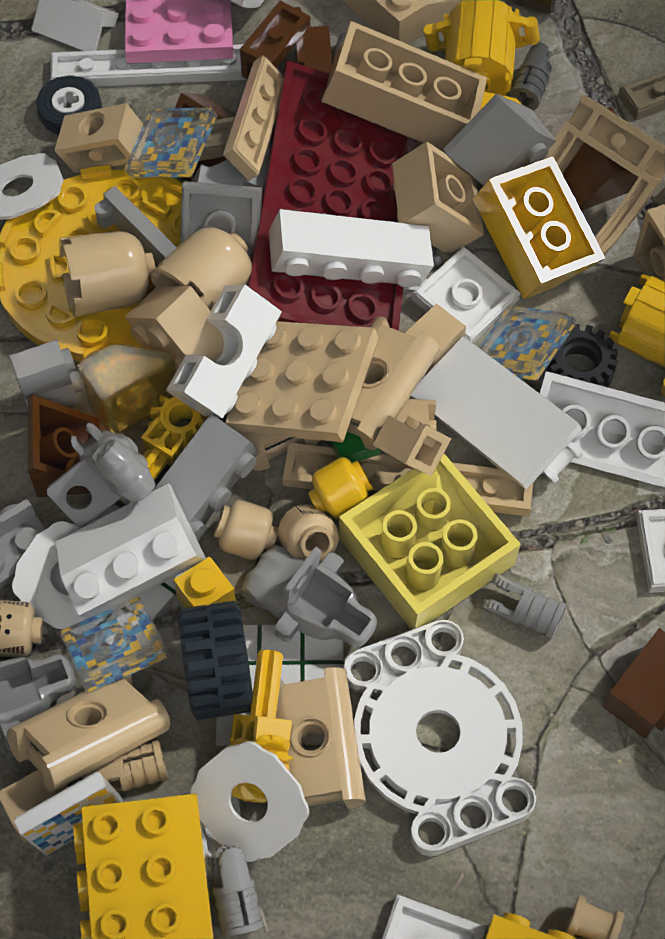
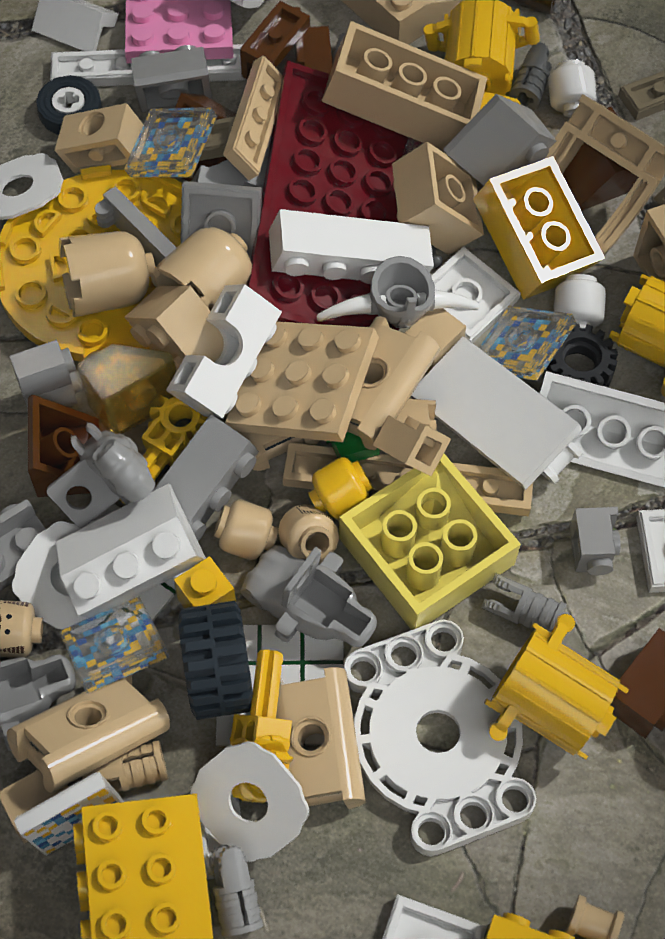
(164, 76): none -> light grey slope
(401, 294): none -> light grey helmet
(555, 691): none -> yellow container
(568, 84): none -> white head
(582, 298): none -> white head
(594, 539): none -> light grey brick

